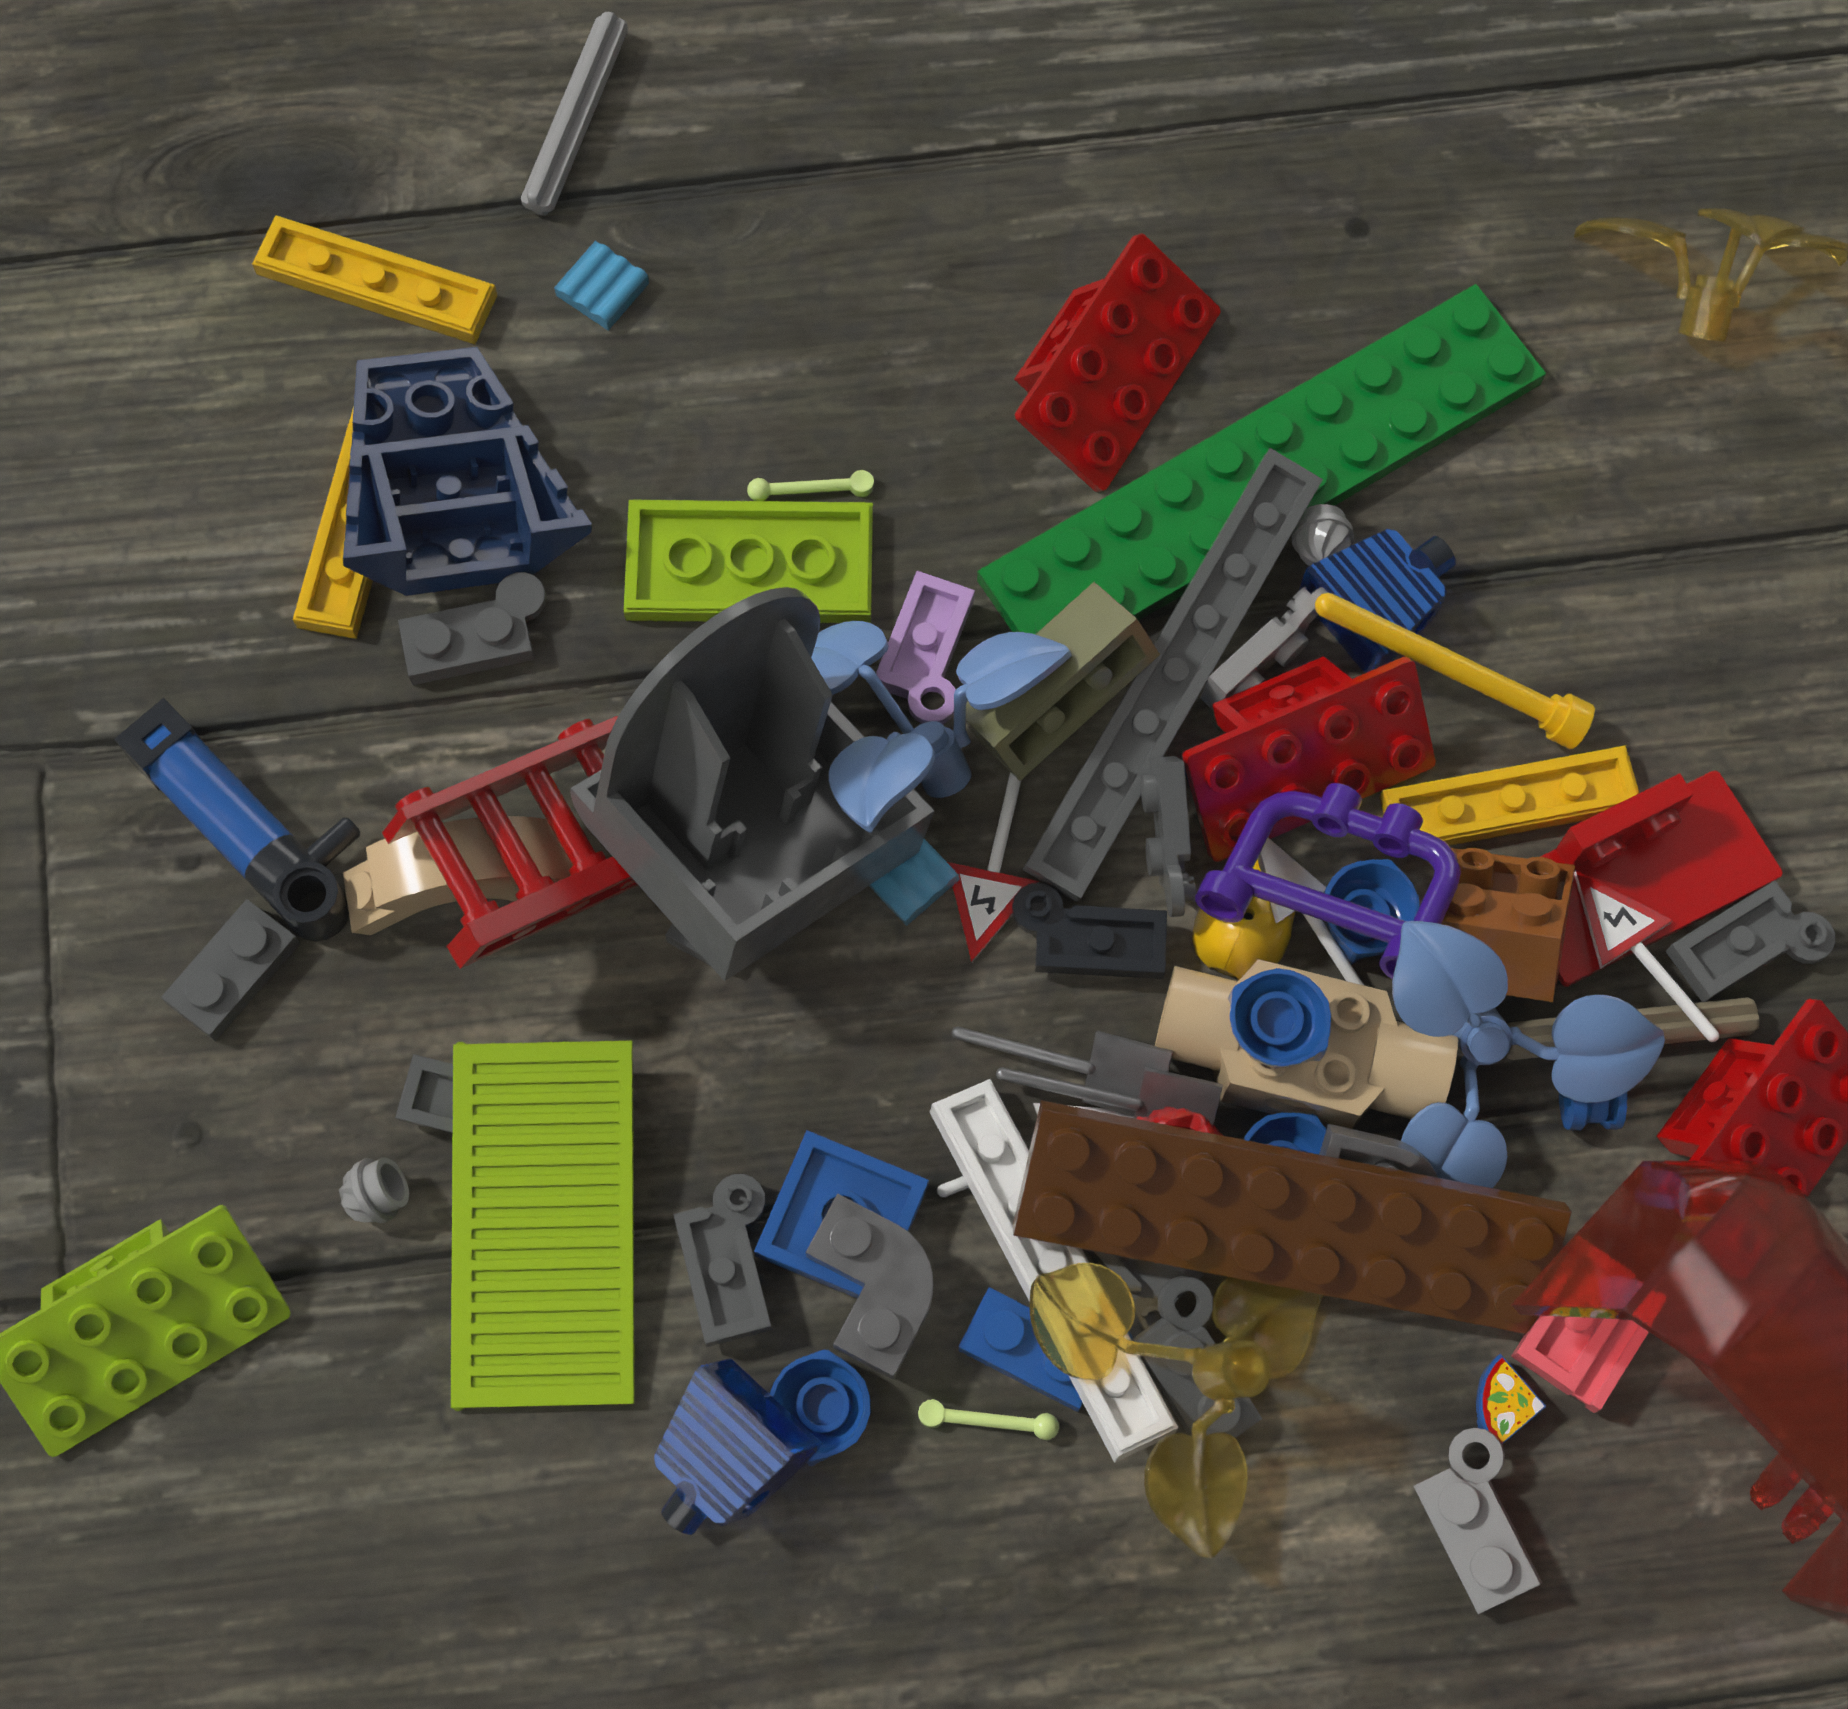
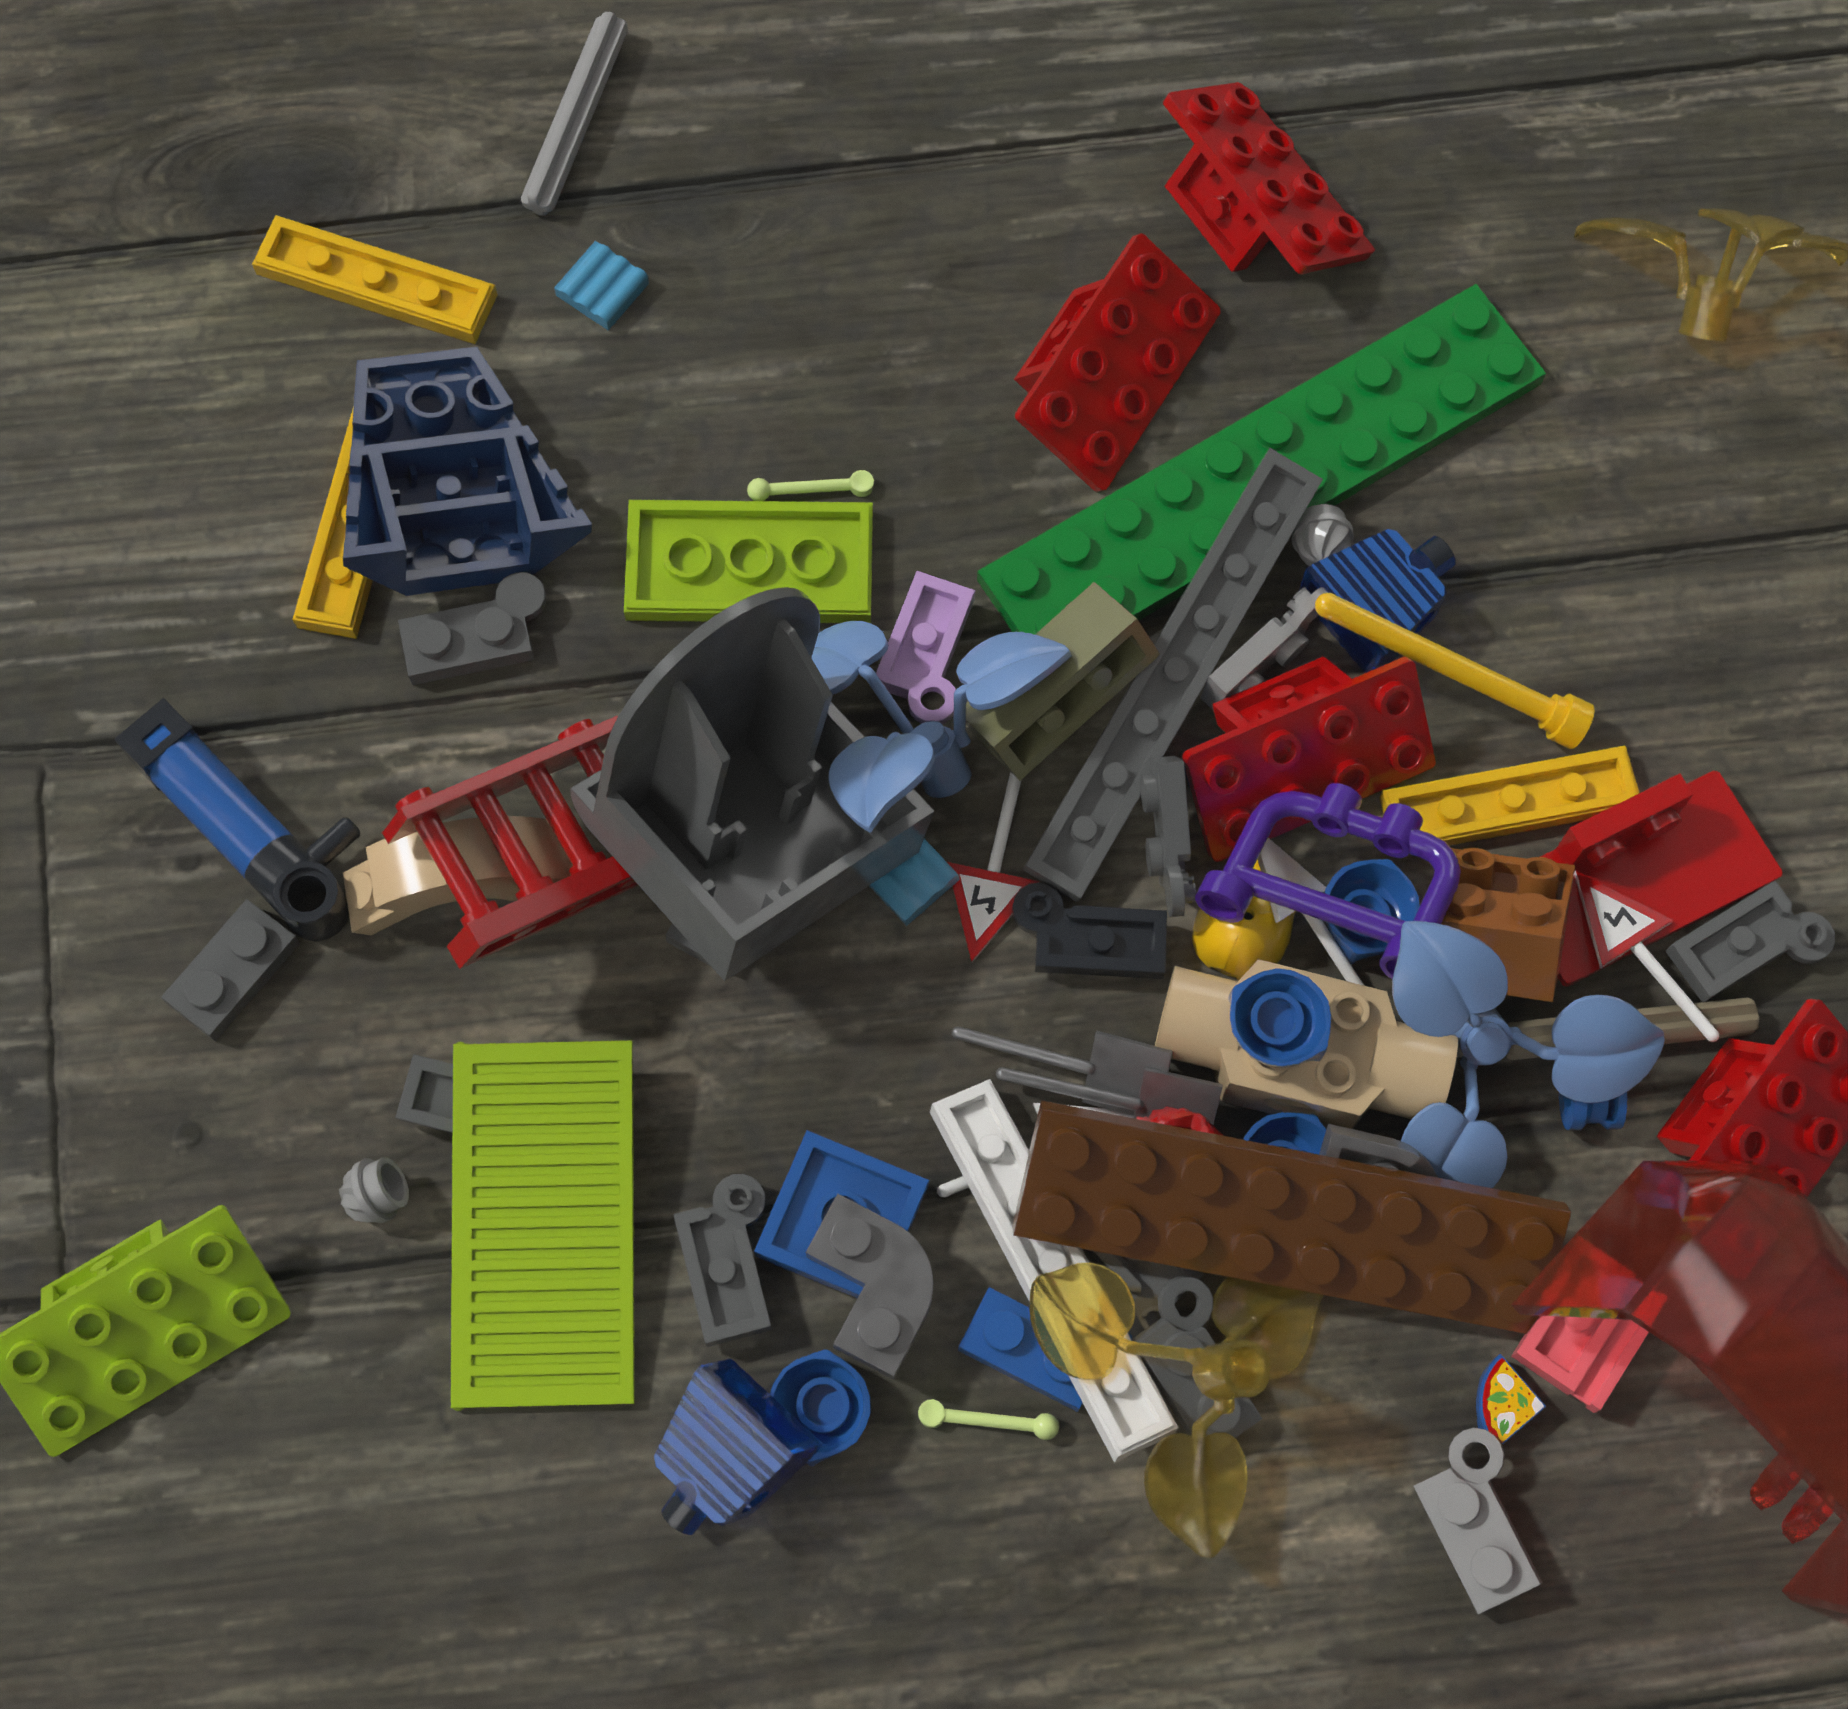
(1253, 186): none -> red bracket

